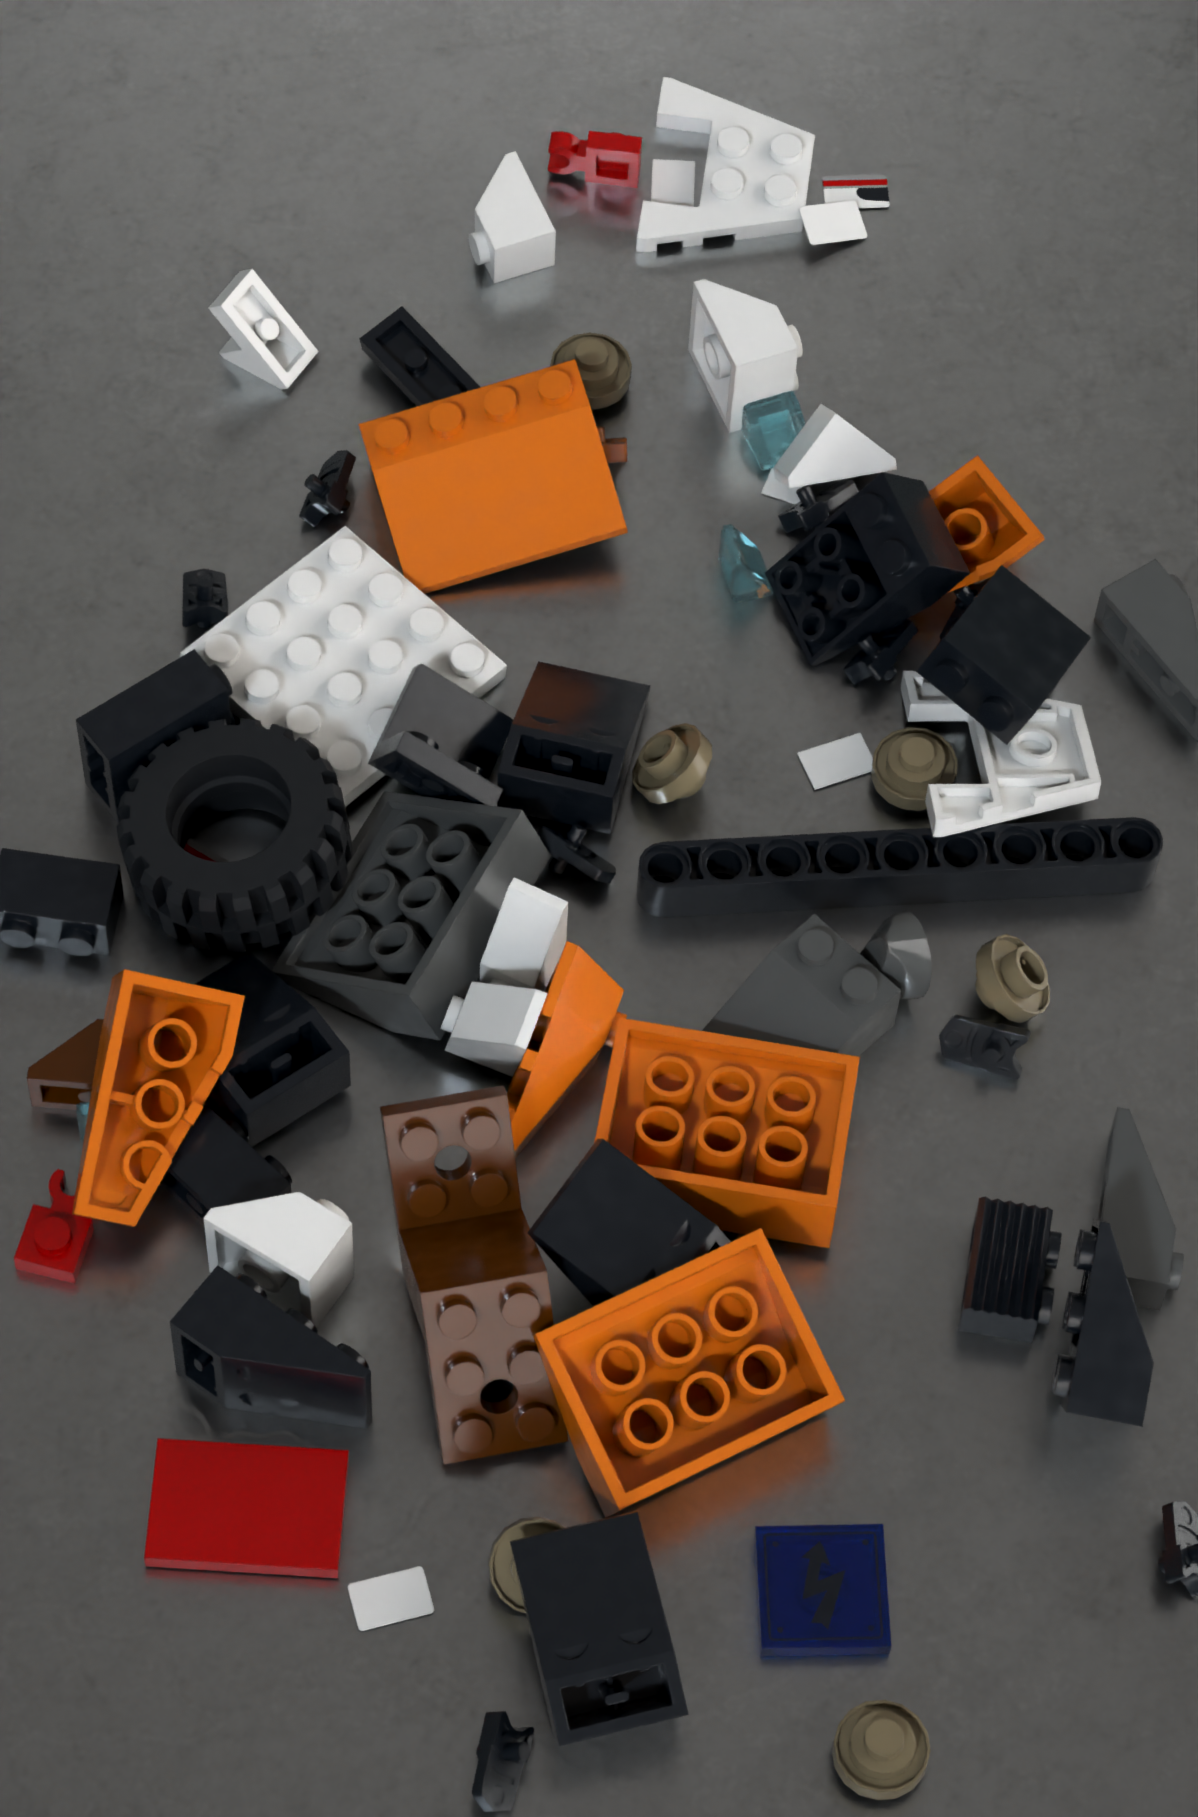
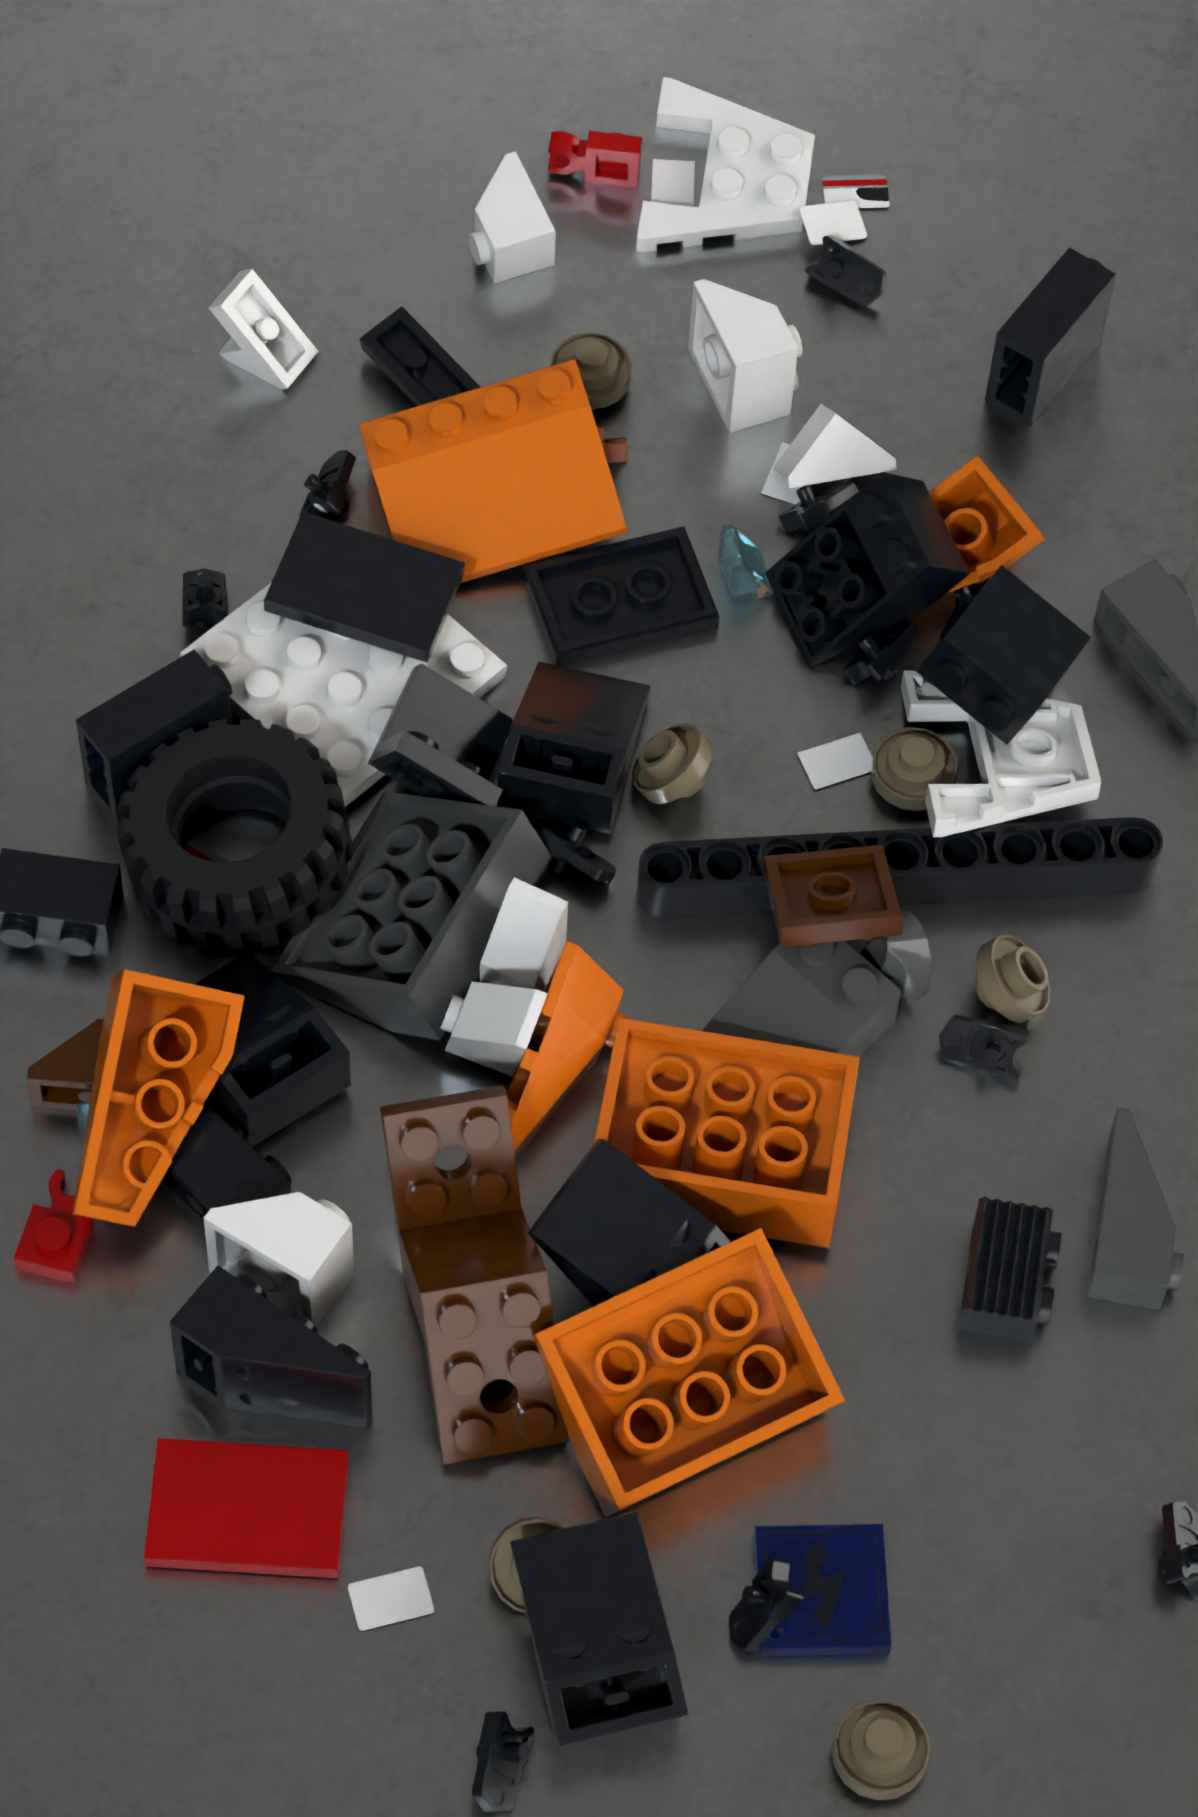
(364, 587): none -> black tile
(620, 596): none -> black tile
(763, 1605): none -> black piece
(772, 426): clear light blue slope -> none
(832, 896): none -> reddish brown plate
(848, 272): none -> black piece
(1049, 336): none -> black brick
(1108, 1351): black slope -> none

